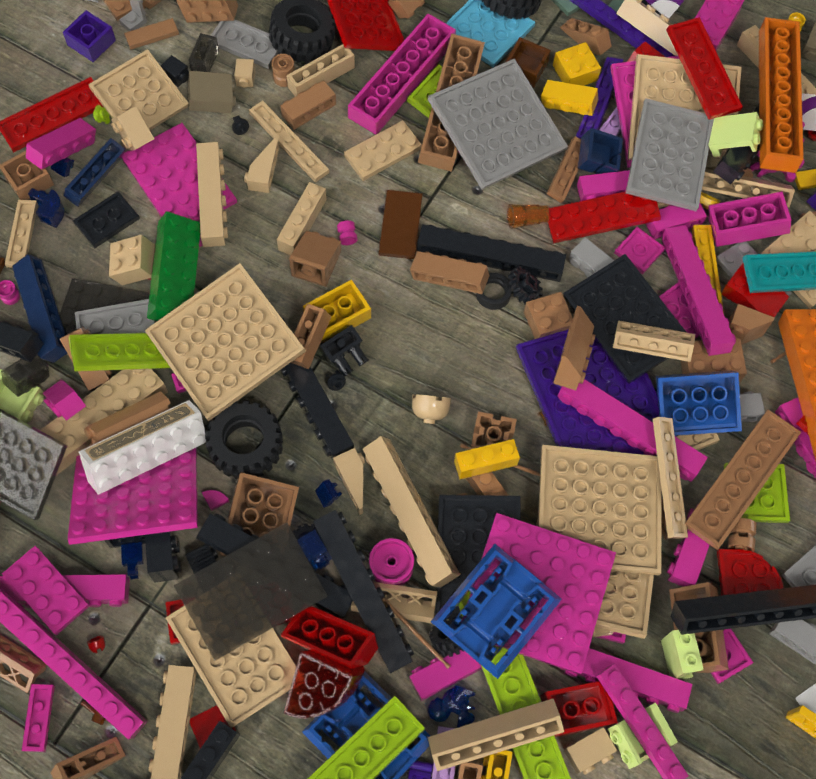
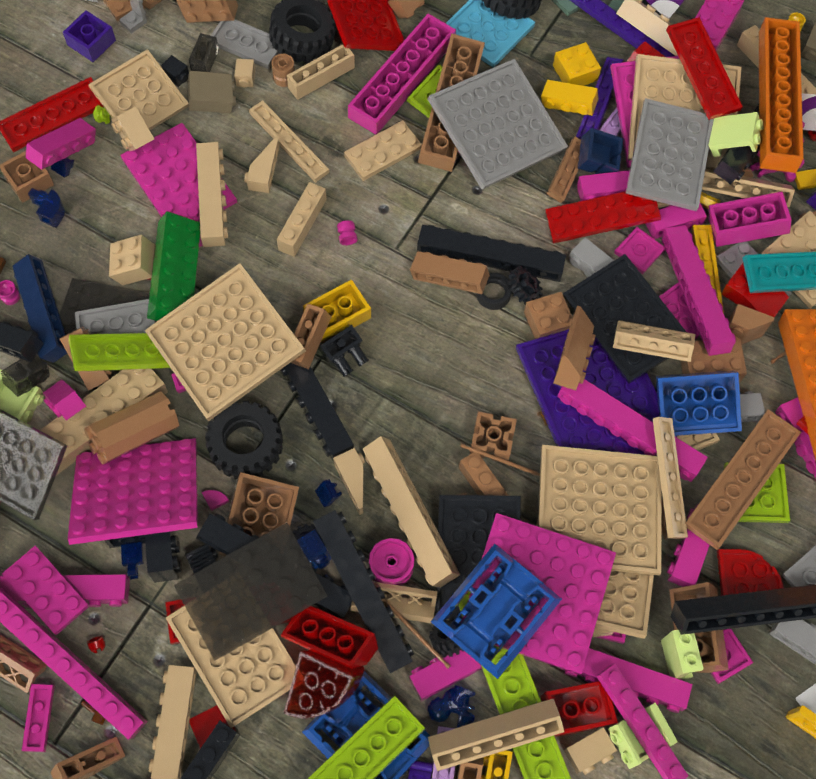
(21, 231): tan plate -> none
(94, 172): dark blue brick -> none
(106, 219): black tile -> none
(143, 447): white brick -> none
(151, 33): medium nougat tile -> none
(240, 125): black plate -> none
(308, 104): medium nougat brick -> none
(315, 258): medium nougat slope -> none
(335, 381): black plate -> none
(400, 224): reddish brown tile -> none
(430, 407): tan cylinder -> none
(486, 459): yellow brick -> none
(526, 215): clear orange plant -> none
(530, 58): reddish brown piece -> none
(595, 36): medium nougat slope -> none
(743, 535): medium nougat wheel -> none

